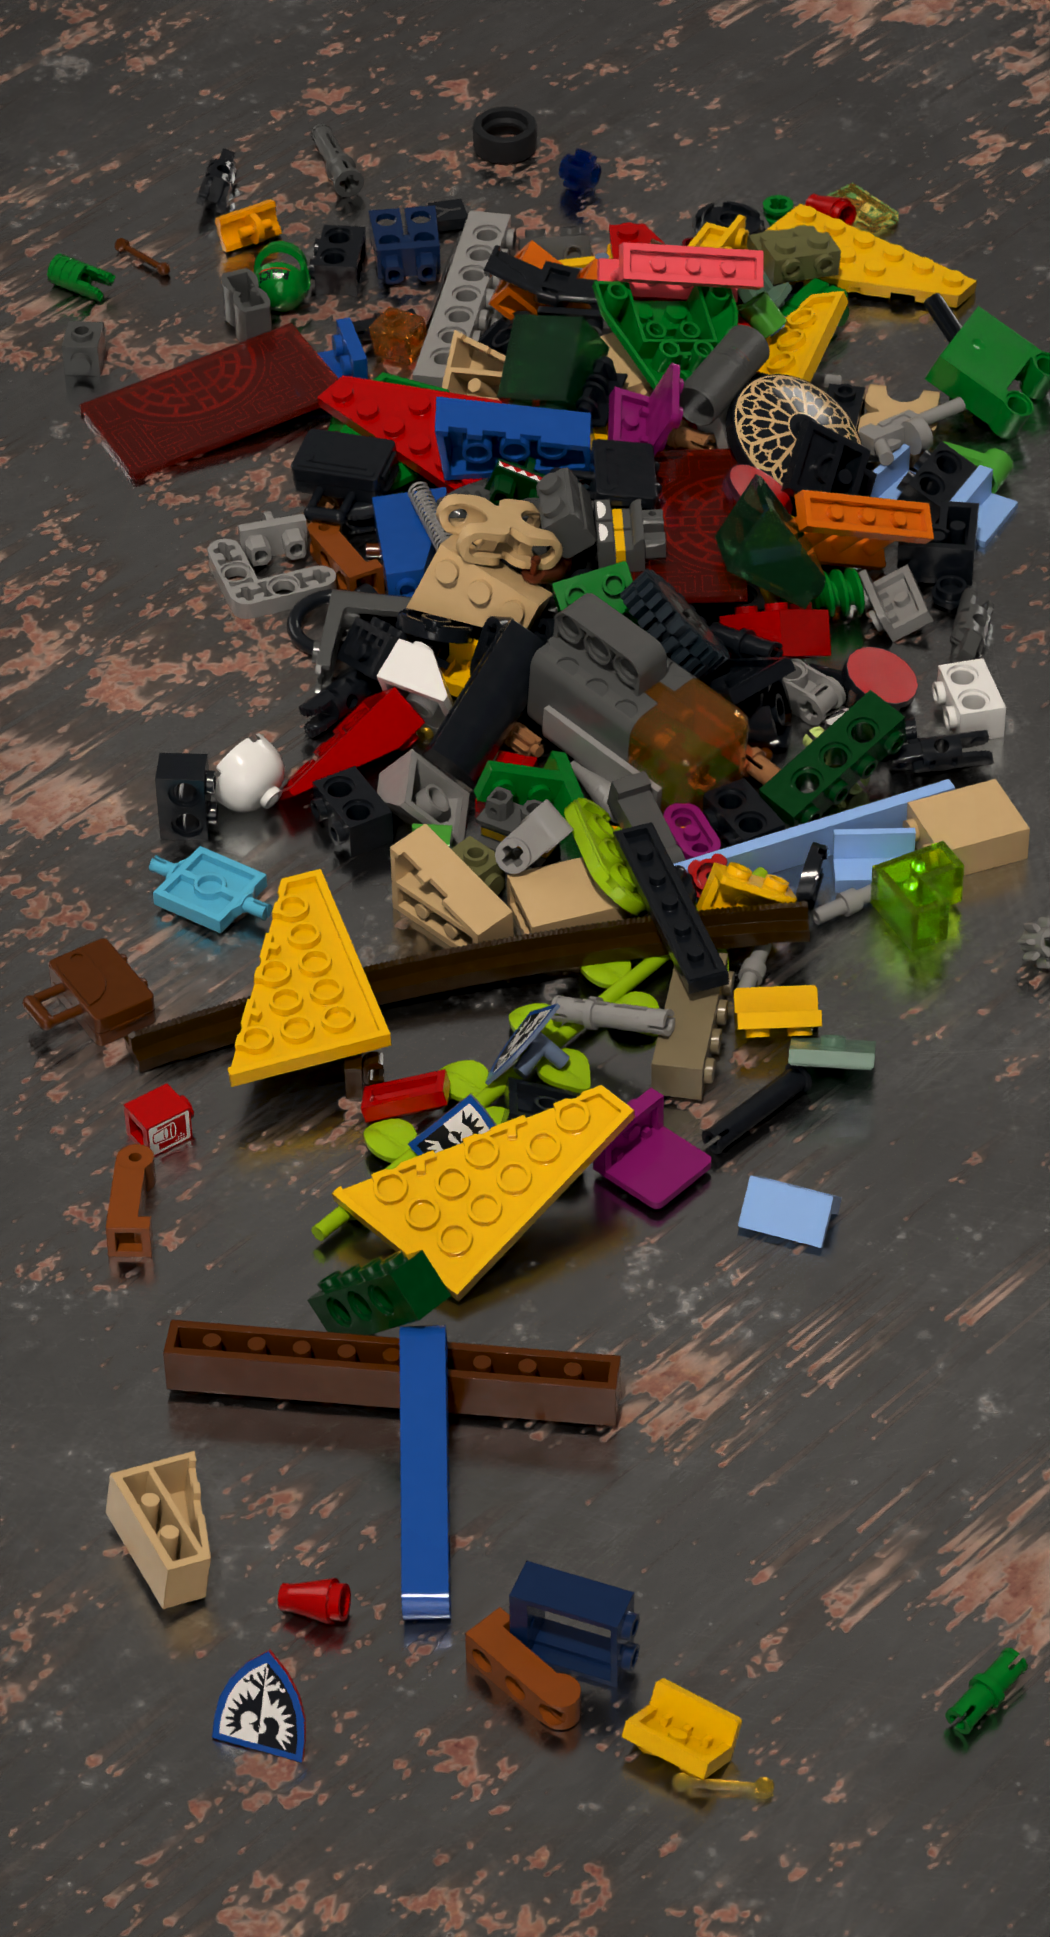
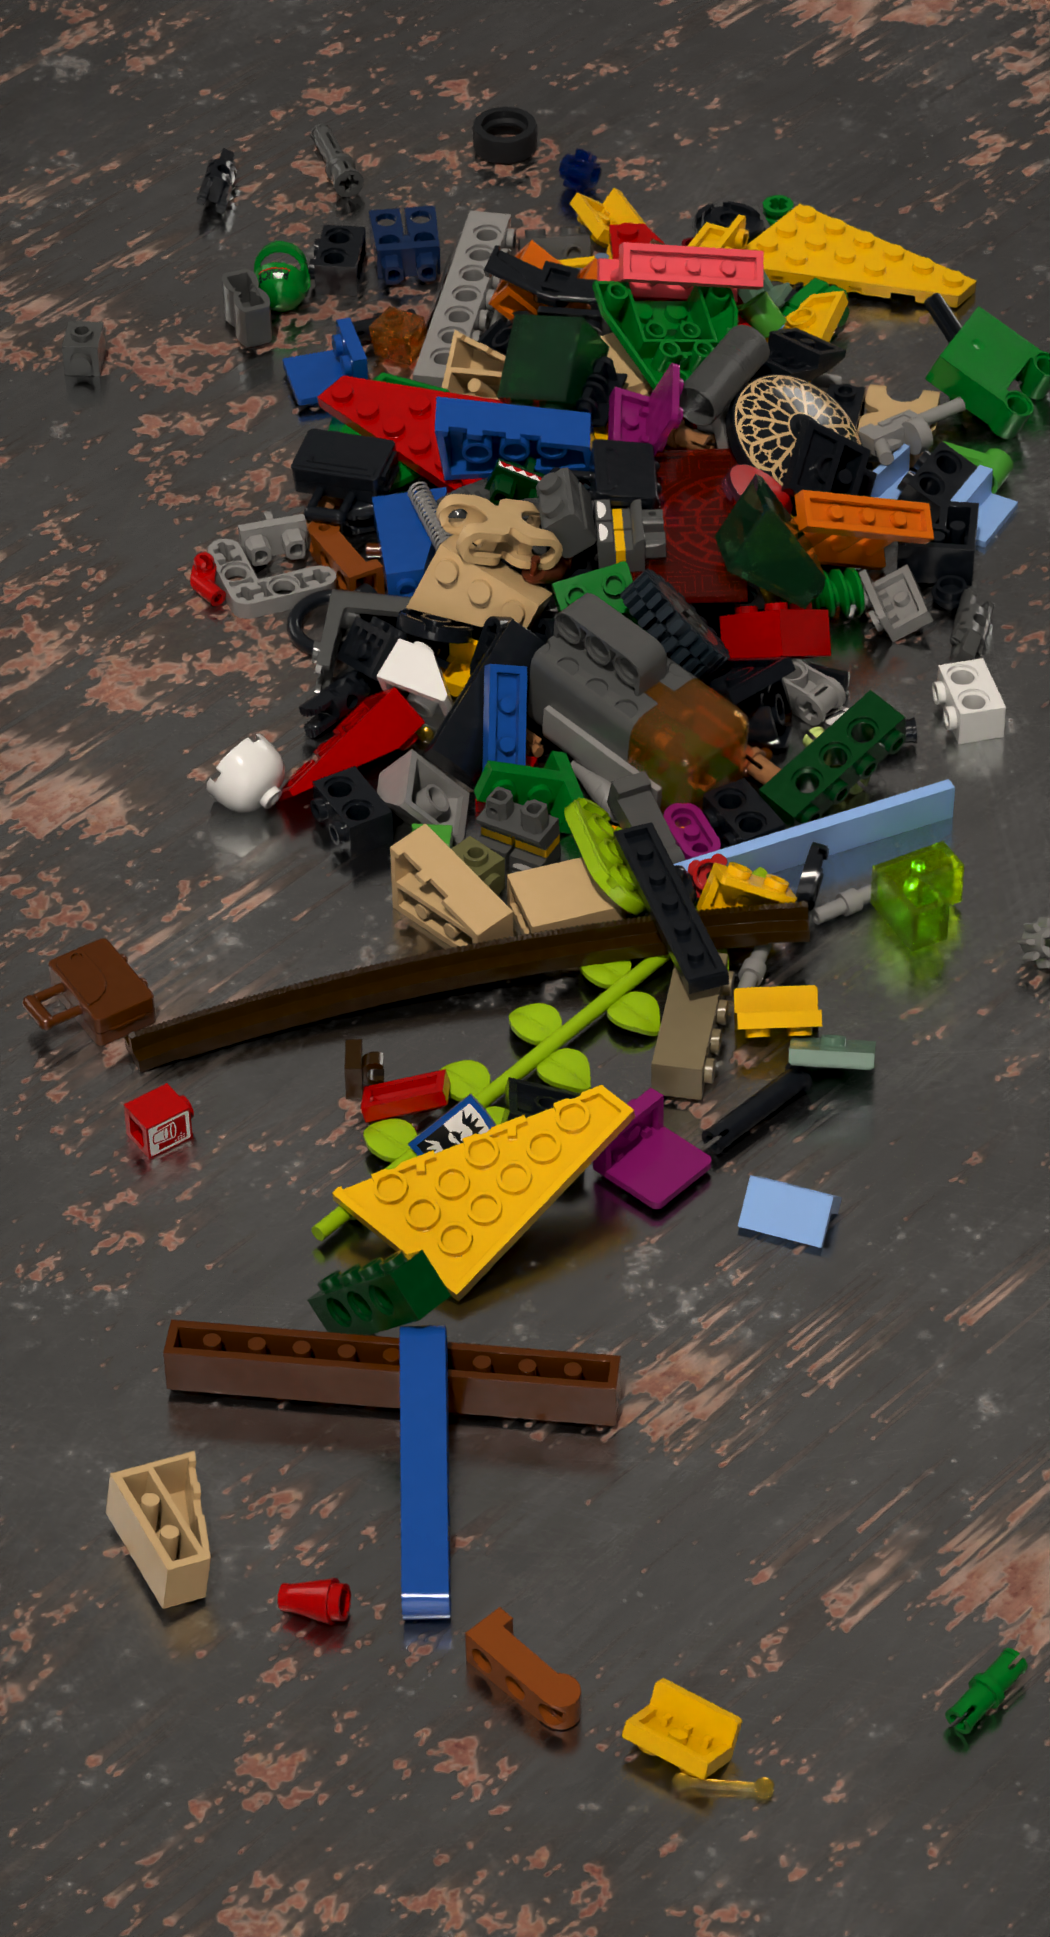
(78, 276): green hinge -> none
(123, 245): reddish brown hinge -> none
(127, 1228): dark orange leg -> none
(184, 796): black brick -> none
(204, 577): none -> red arm
(210, 401): clear red piece -> none
(210, 889): medium azure plate -> none
(248, 226): light orange hips -> none
(262, 1709): shield -> none
(308, 990): yellow wing -> none
(450, 214): black tile -> none
(505, 714): none -> blue plate
(529, 1033): shield -> none
(535, 835): light grey piece -> none
(584, 1600): dark blue window -> none
(598, 1013): light grey pin -> none
(599, 216): none -> yellow bracket
(746, 643): black pin -> none
(796, 253): olive plate -> none
(800, 354): none -> black slope
(834, 207): red cone -> none
(860, 849): light blue panel -> none
(871, 213): clear yellow tile -> none
(882, 673): red tile -> none
(942, 753): black hinge -> none
(974, 823): tan brick -> none

